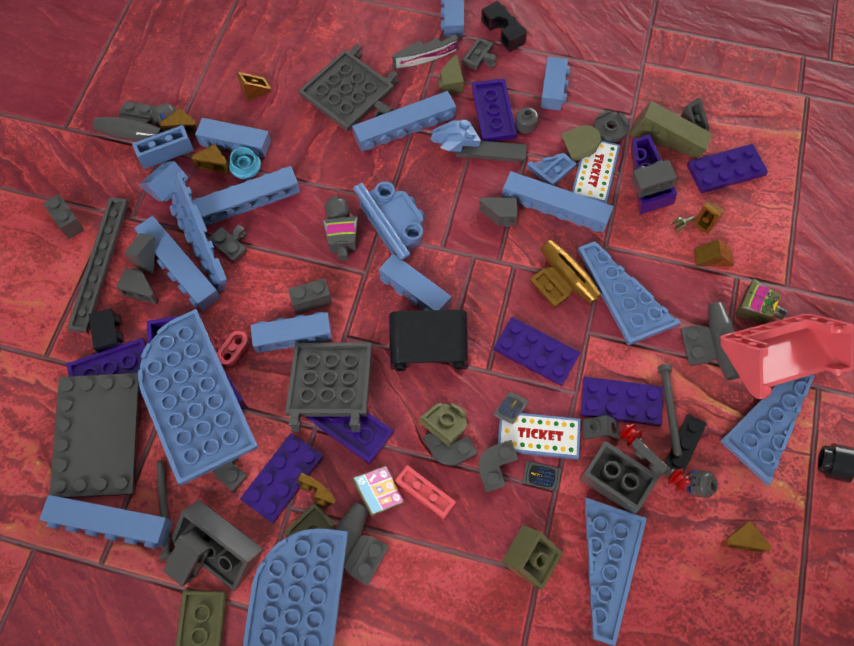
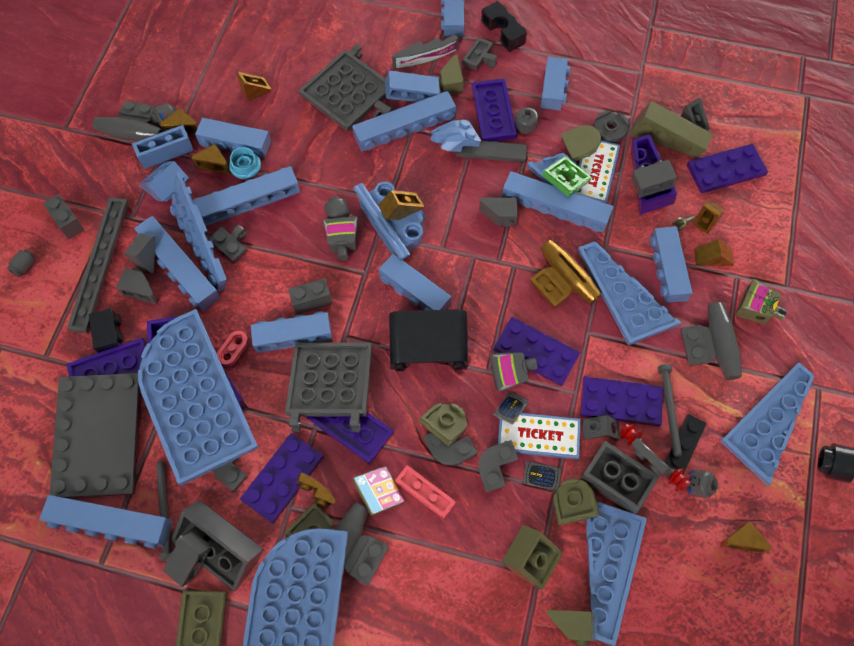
(21, 262): none -> dark grey brick
(400, 205): none -> pearl gold slope
(410, 86): none -> medium blue brick
(510, 369): none -> dark grey torso
(566, 168): none -> bright green piece
(575, 502): none -> olive tile
(575, 625): none -> olive slope
(670, 265): none -> medium blue brick
(789, 351): coral windscreen -> none

